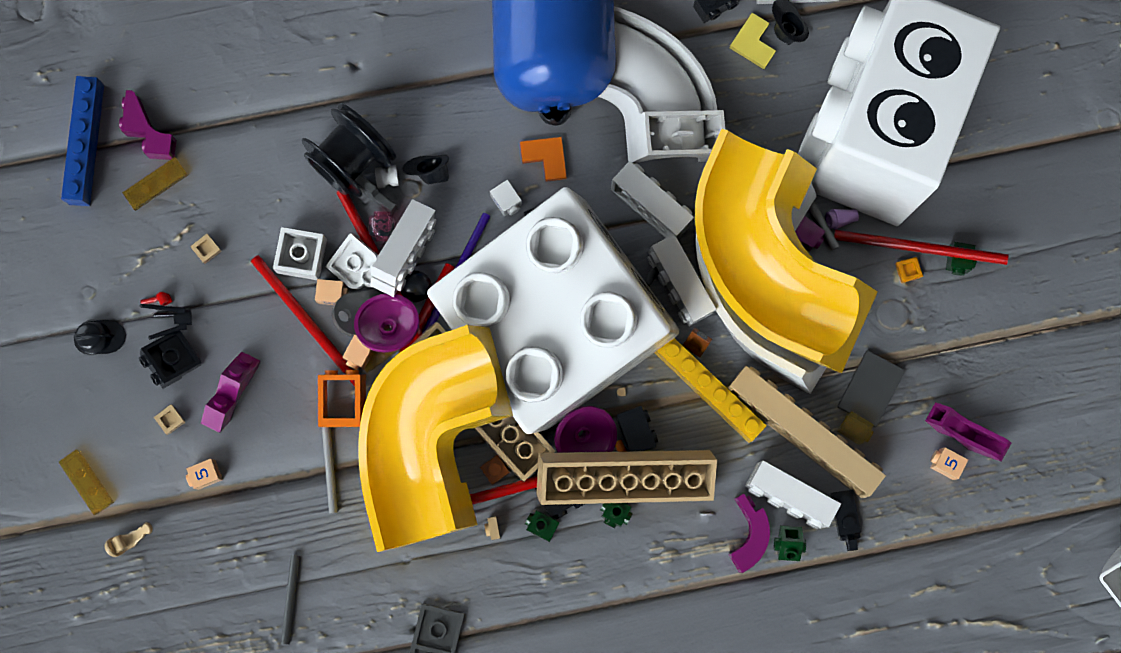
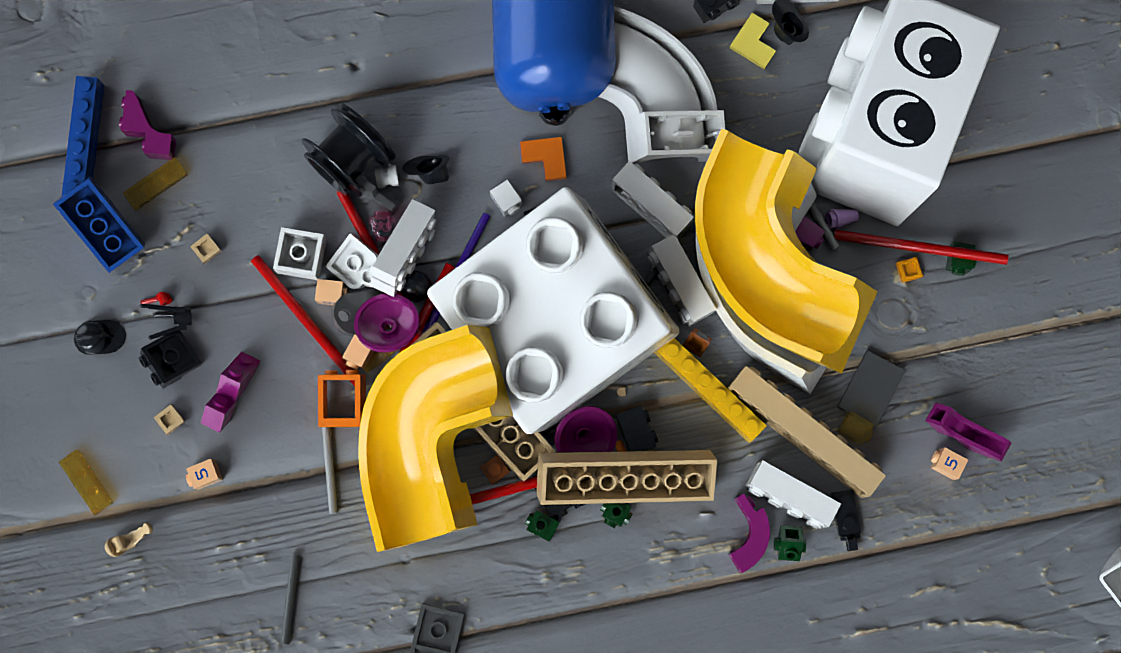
(99, 224): none -> blue brick
(492, 528): tan plate -> none

